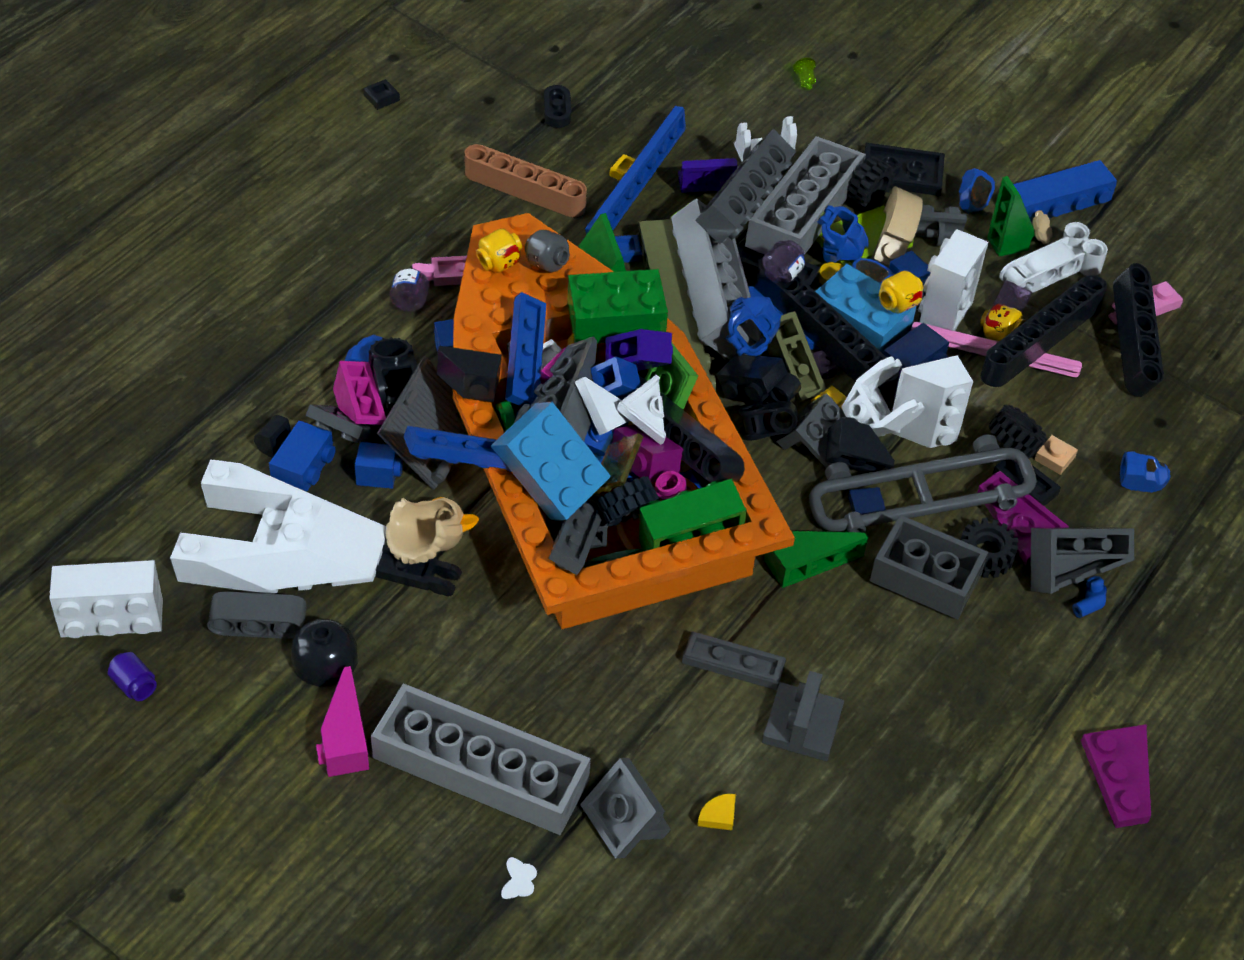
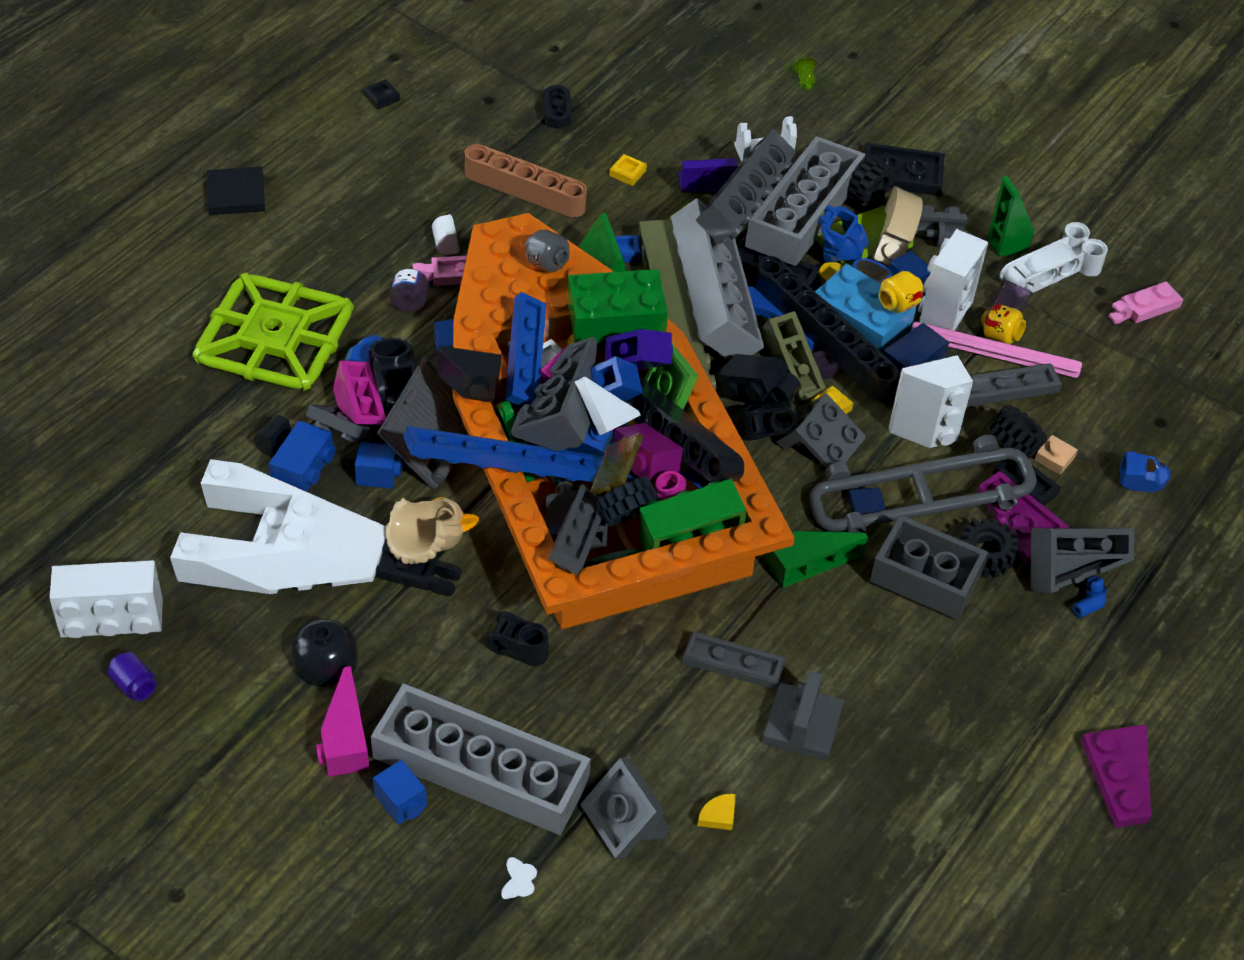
(235, 190): none -> black tile
(256, 615): dark grey beam -> none
(280, 343): none -> lime plate
(400, 792): none -> blue brick
(445, 235): none -> white brick
(499, 250): yellow head -> none
(516, 637): none -> black piece
(551, 461): dark azure brick -> none
(642, 168): blue tile -> none
(645, 409): white tile -> none
(763, 315): blue helmet -> none
(783, 261): clear purple head -> none
(857, 446): black slope -> none
(869, 406): white piece -> none
(975, 190): blue rock -> none
(1013, 384): none -> dark grey plate
(1042, 227): tan plant -> none
(1043, 331): black beam -> none
(1067, 190): blue brick -> none
(1138, 330): black beam -> none

